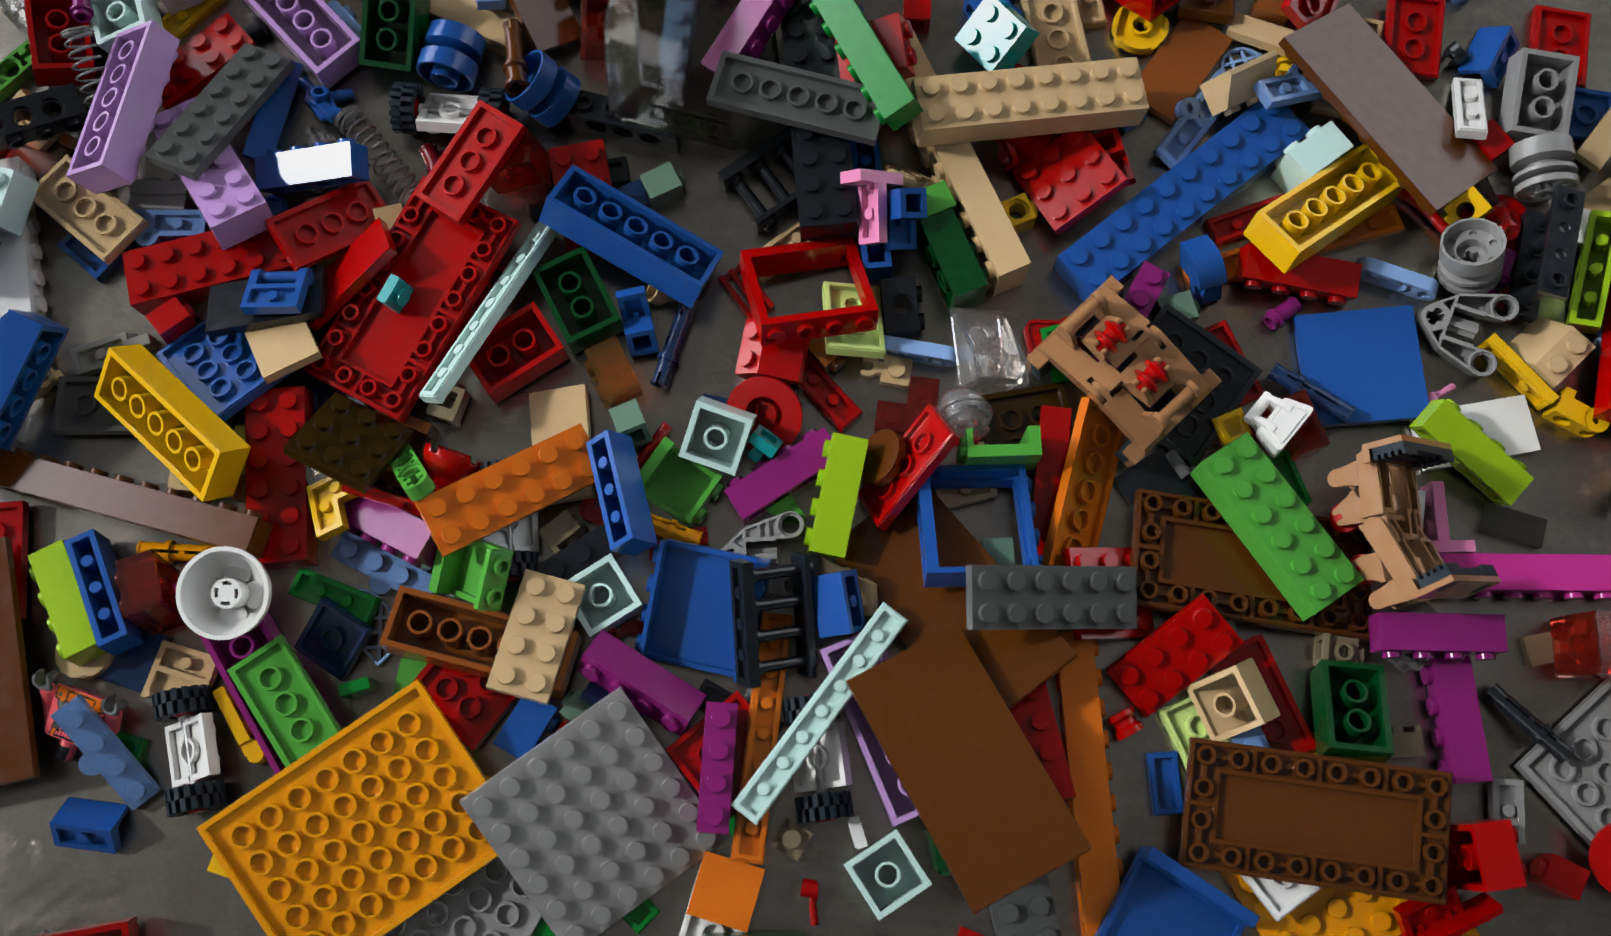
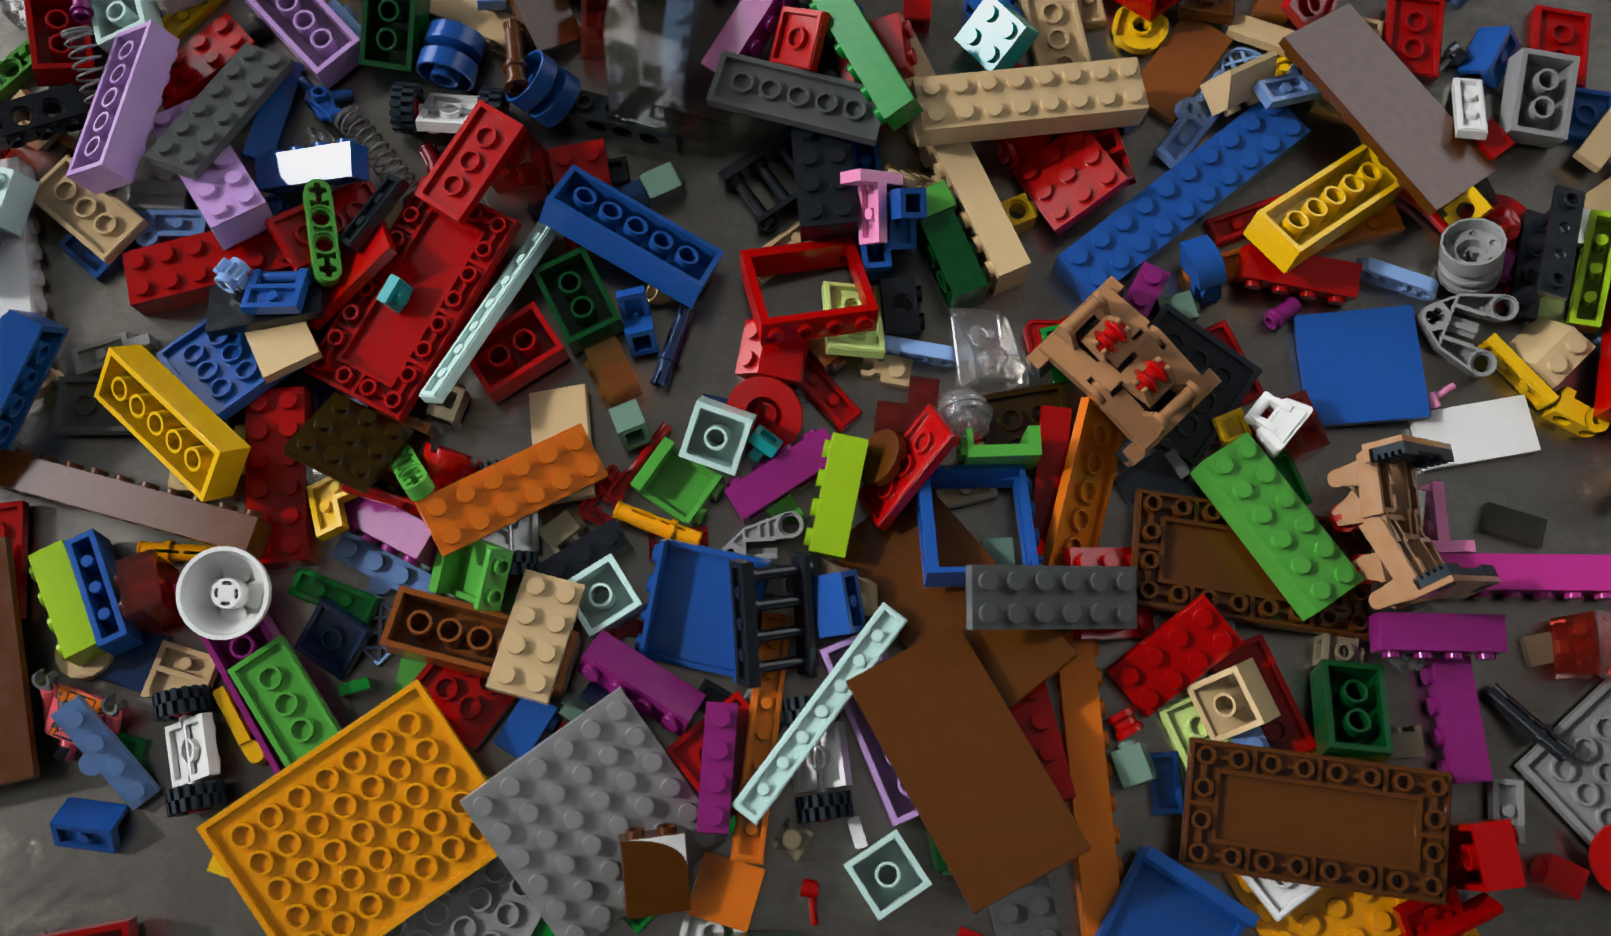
(172, 319): red brick -> none
(232, 274): none -> light blue gear
(322, 232): none -> bright green beam
(373, 212): none -> black tile
(621, 493): blue brick -> none
(654, 871): none -> reddish brown panel
(733, 274): red tile -> none
(800, 37): none -> red tile
(1134, 764): none -> sand green brick
(1307, 158): light aqua brick -> none
(1318, 396): dark blue pin -> none
(1474, 453): lime brick -> none
(1541, 165): light grey wheel -> none

